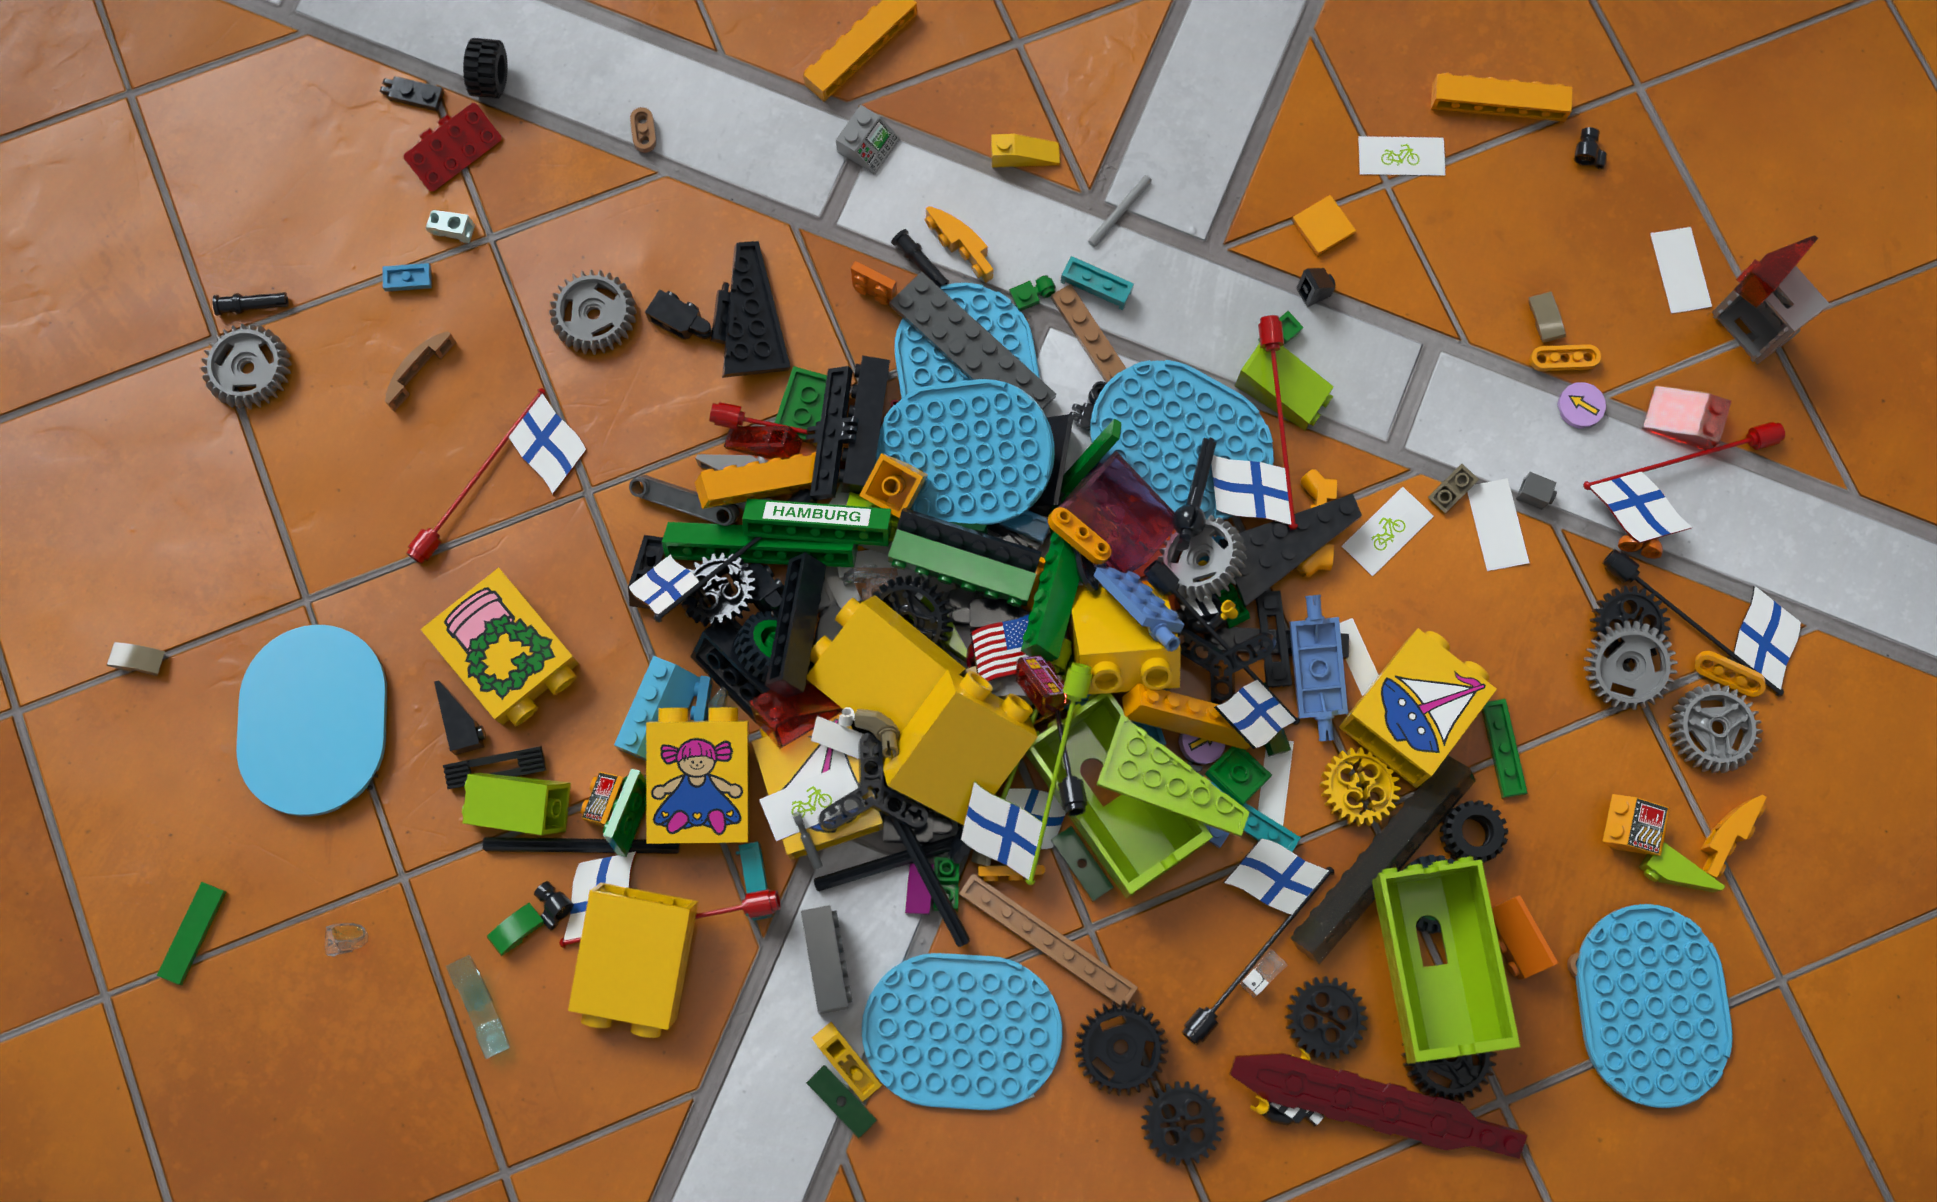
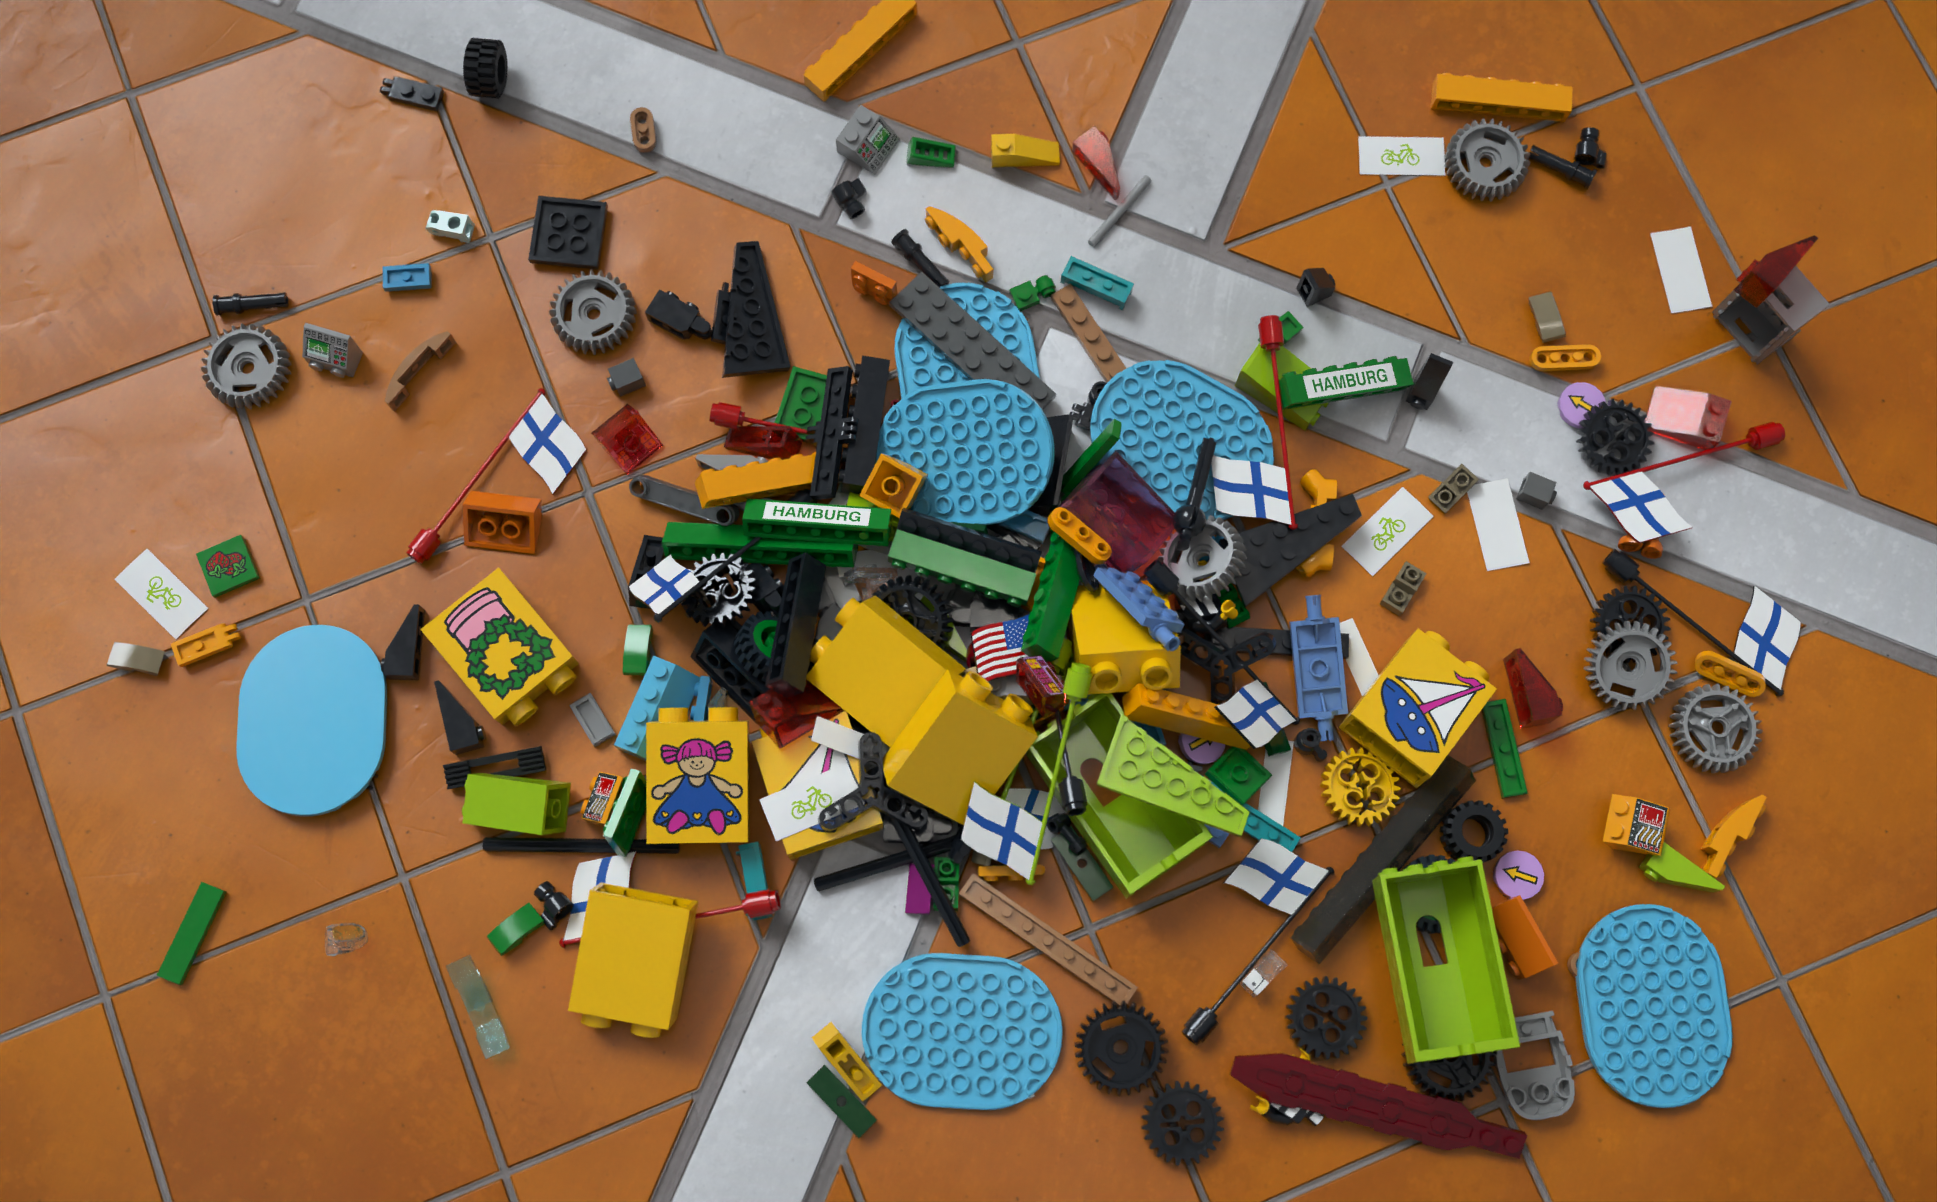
(161, 593): none -> white sticker
(204, 644): none -> light orange hinge
(227, 566): none -> green tile
(330, 351): none -> light grey slope
(404, 652): none -> black slope
(451, 146): red bracket -> none
(501, 522): none -> orange slope
(568, 232): none -> black plate
(592, 720): none -> light grey tile
(625, 377): none -> dark grey brick
(627, 438): none -> clear red slope
(636, 649): none -> slope
(807, 842): dark grey piece -> none
(824, 959): dark grey piece -> none
(847, 195): none -> black piece
(877, 723): dark tan arm -> none
(924, 160): none -> green slope
(1061, 823): none -> black bar
(1095, 154): none -> clear red slope
(1276, 673): black container -> none
(1308, 742): none -> black piece
(1323, 225): light orange tile -> none
(1344, 383): none -> green brick
(1402, 588): none -> dark tan slope
(1428, 382): none -> black slope
(1504, 156): none -> light grey gear
(1518, 874): none -> lavender tile
(1532, 694): none -> clear red slope
(1541, 1090): none -> light grey slope
(1573, 171): none -> black pin
(1599, 423): none -> black gear

